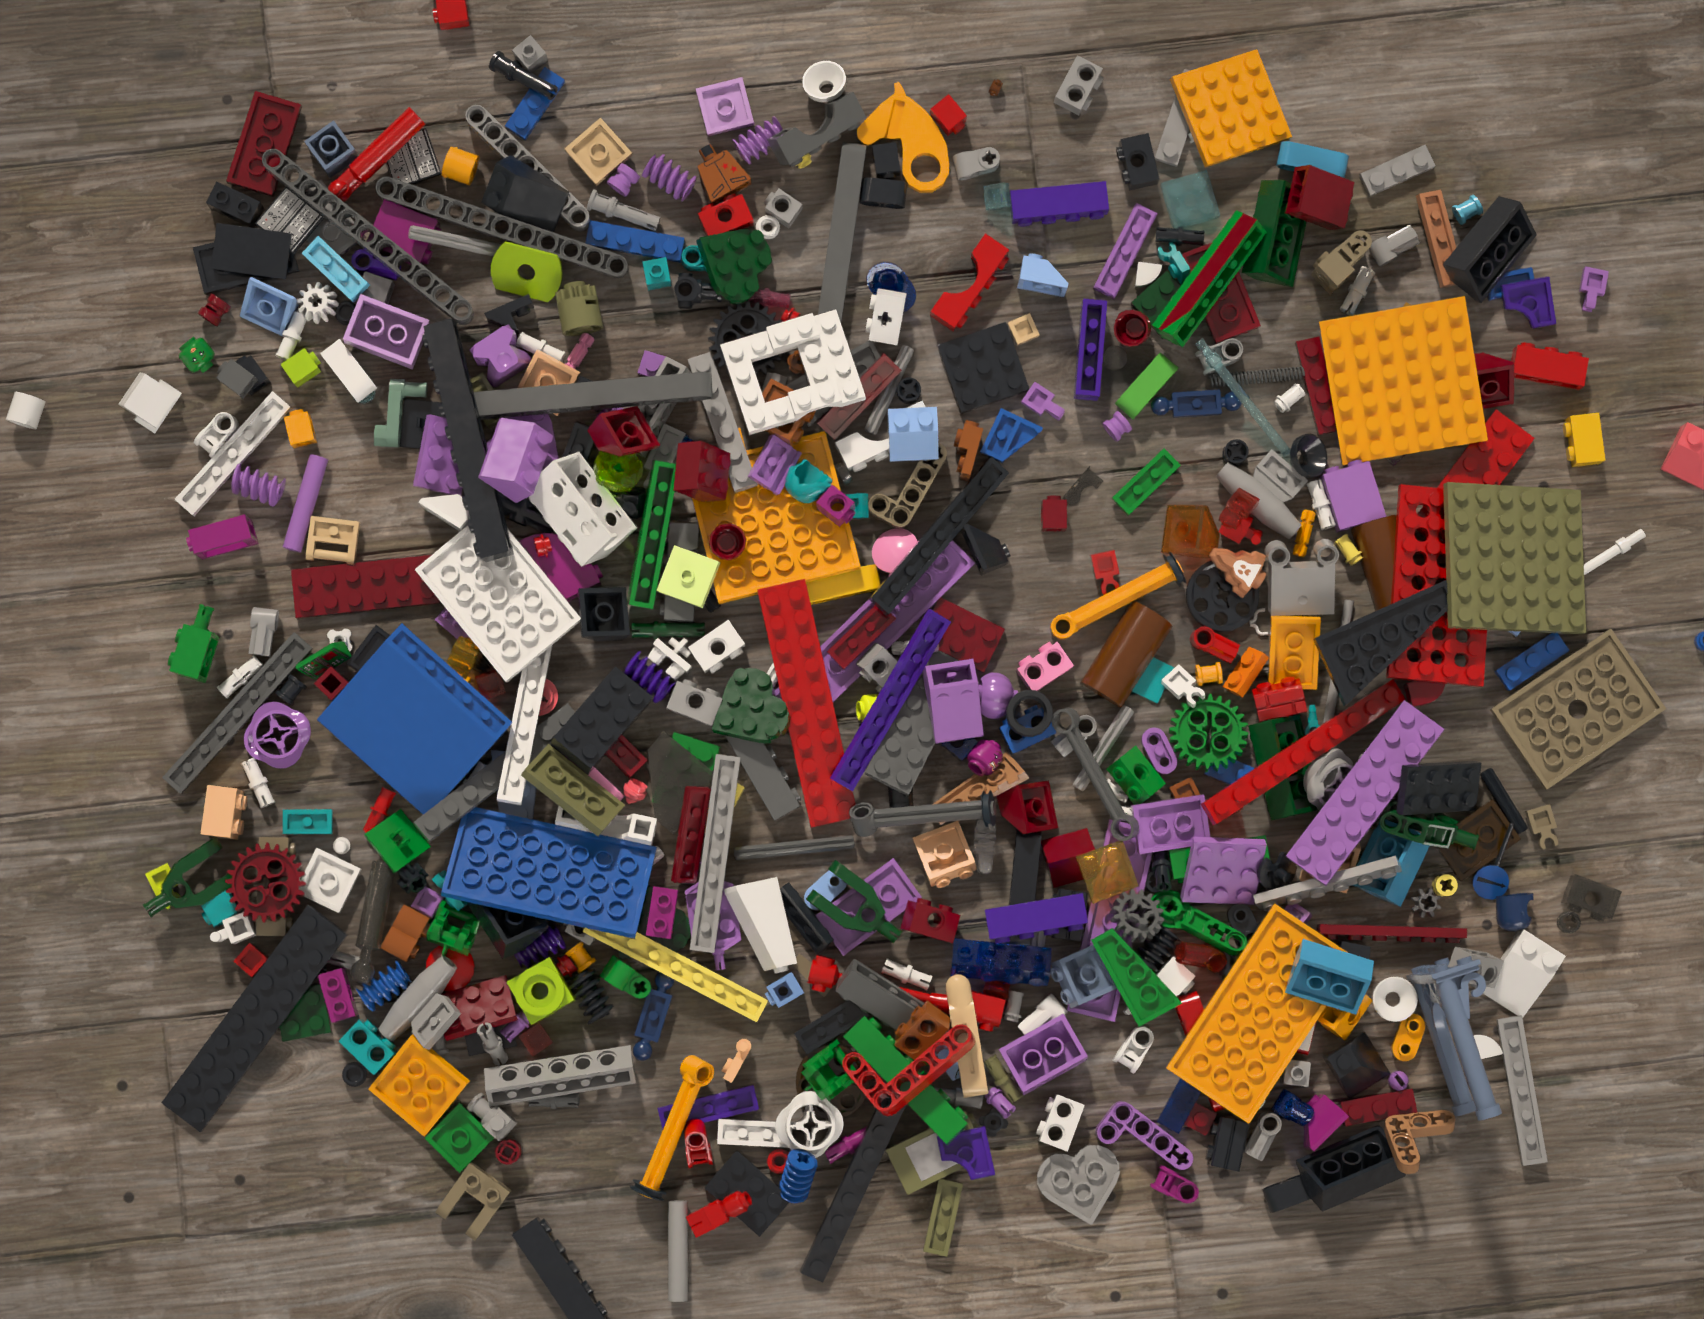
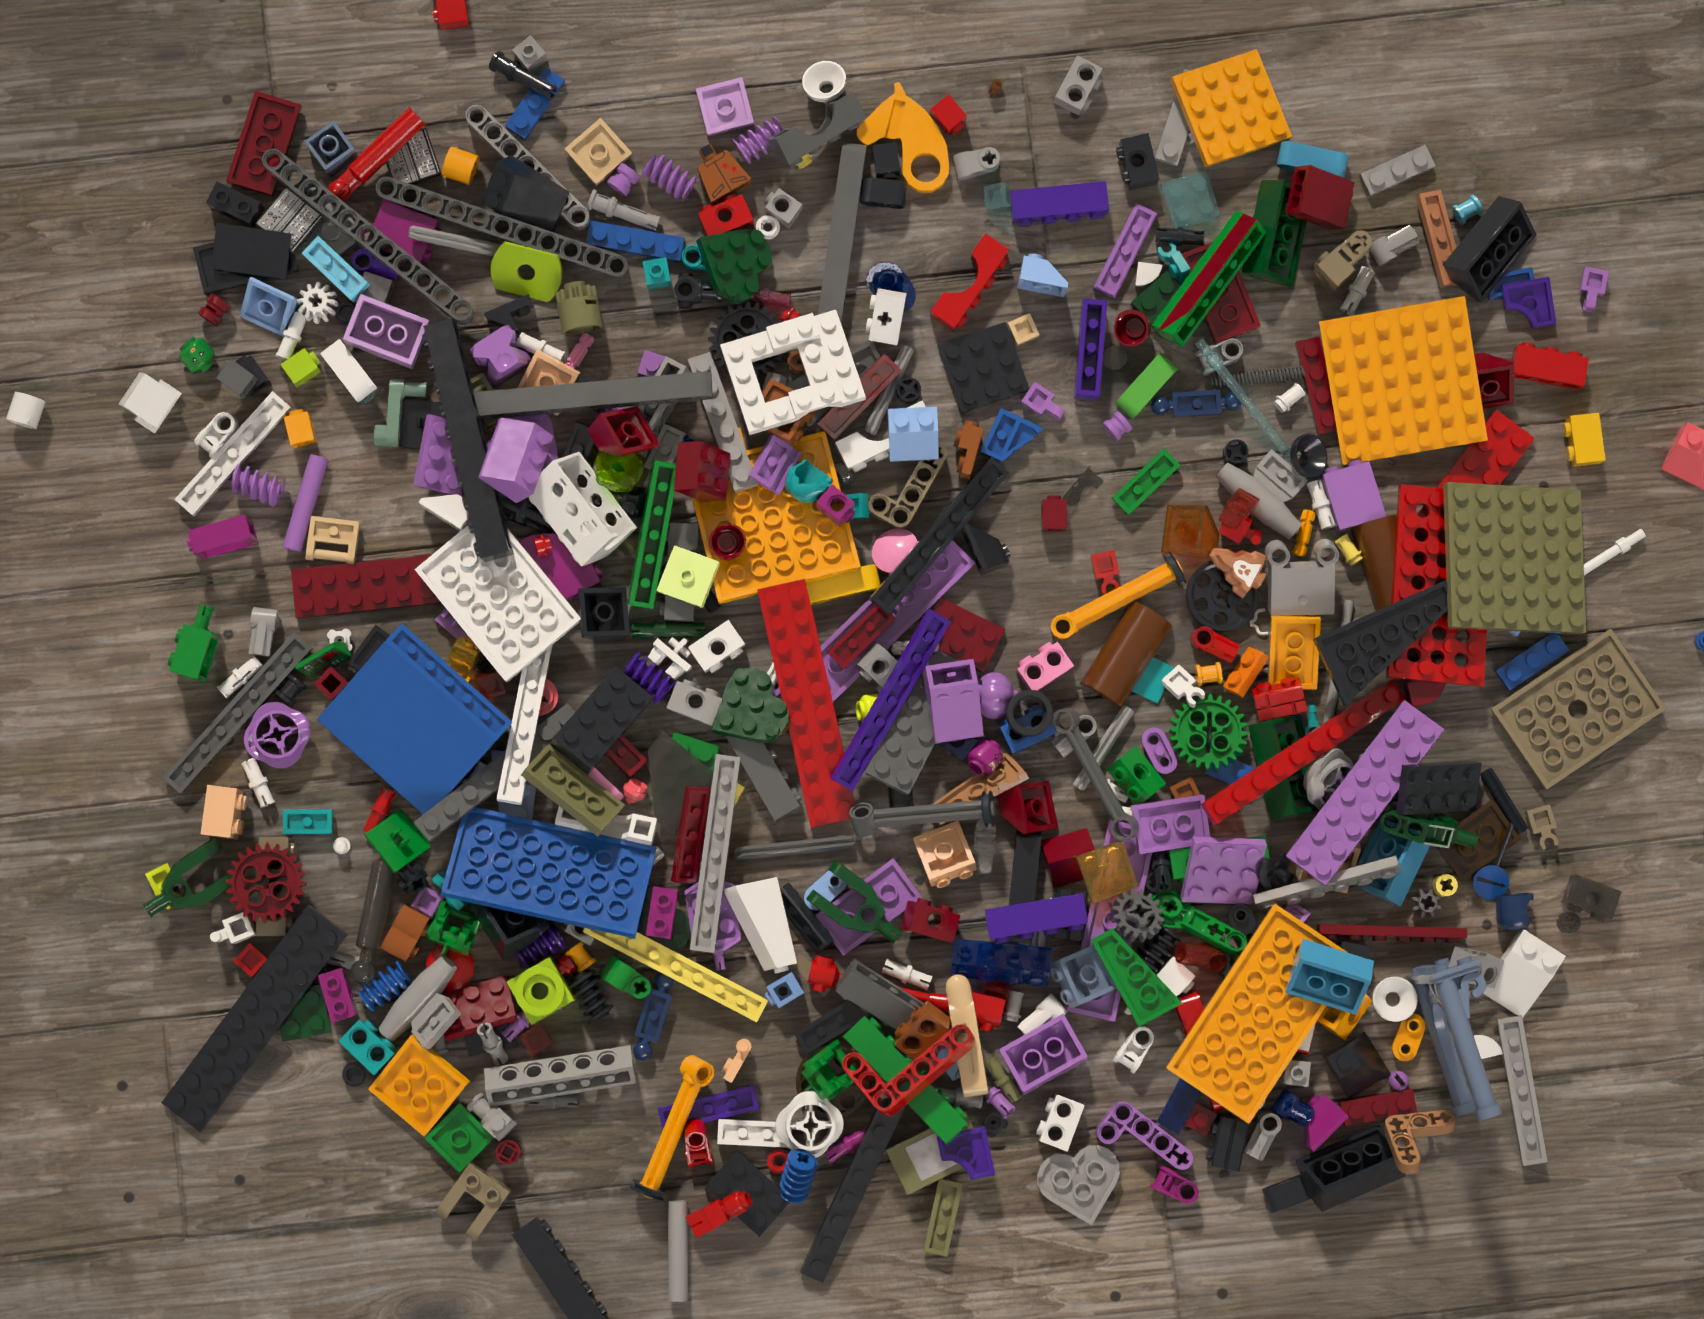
(219, 909): teal brick -> none
(329, 880): white plate -> none

